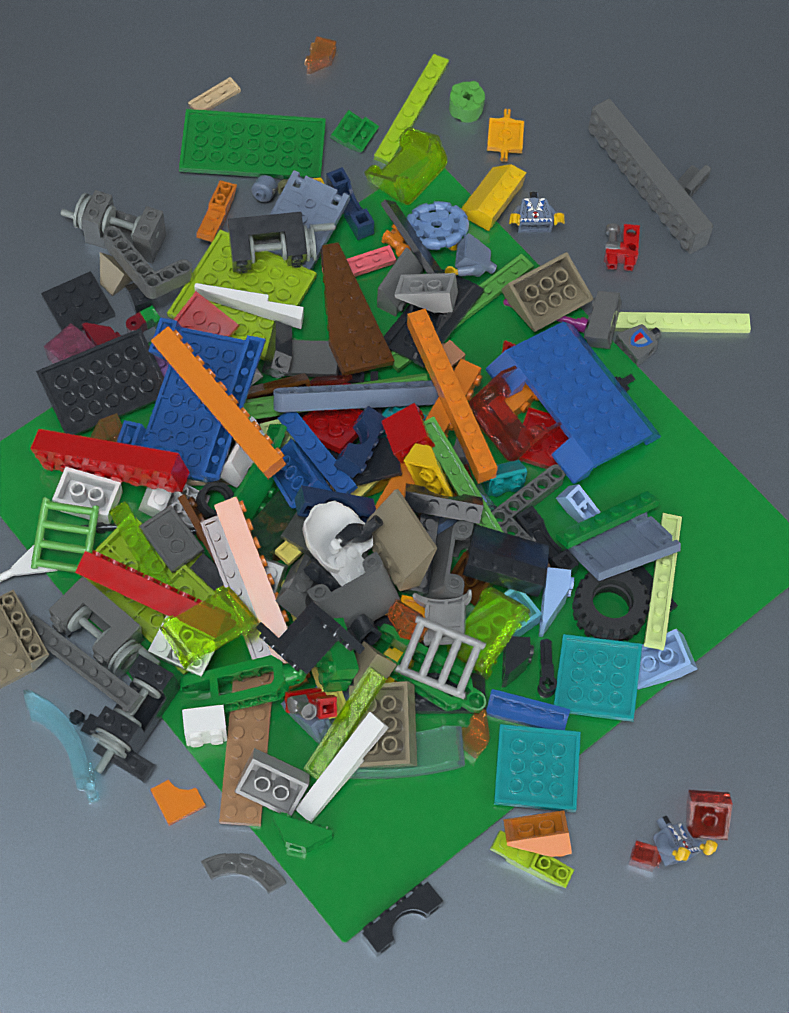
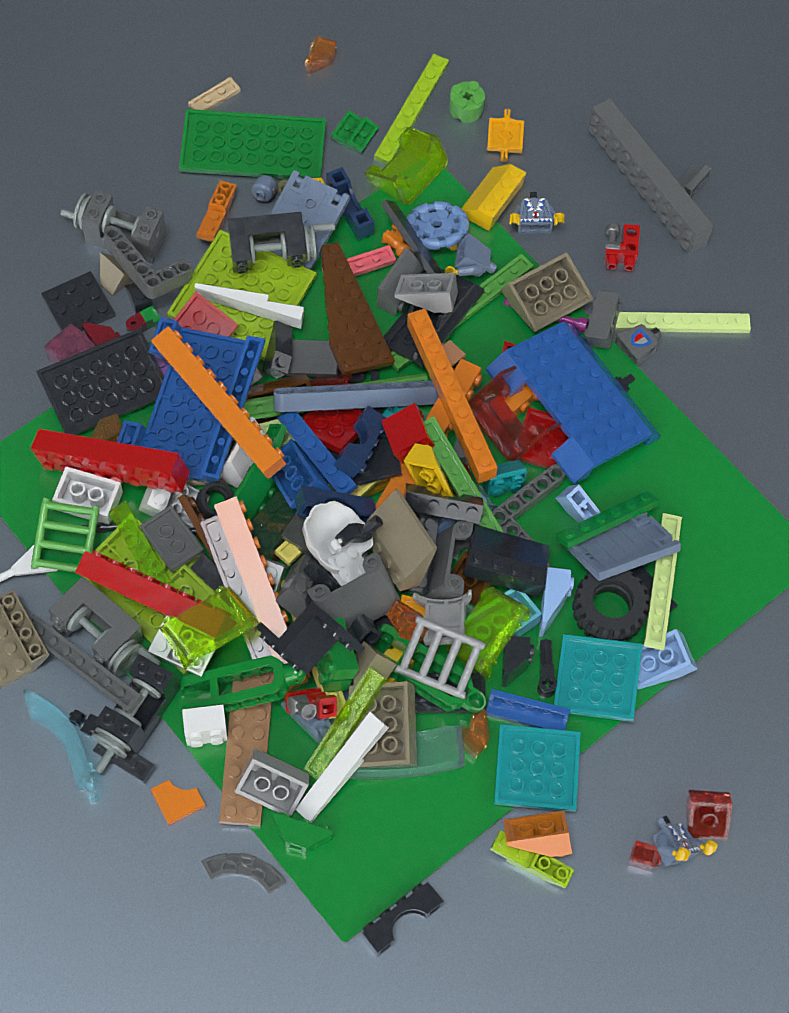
(534, 526): black arch -> none

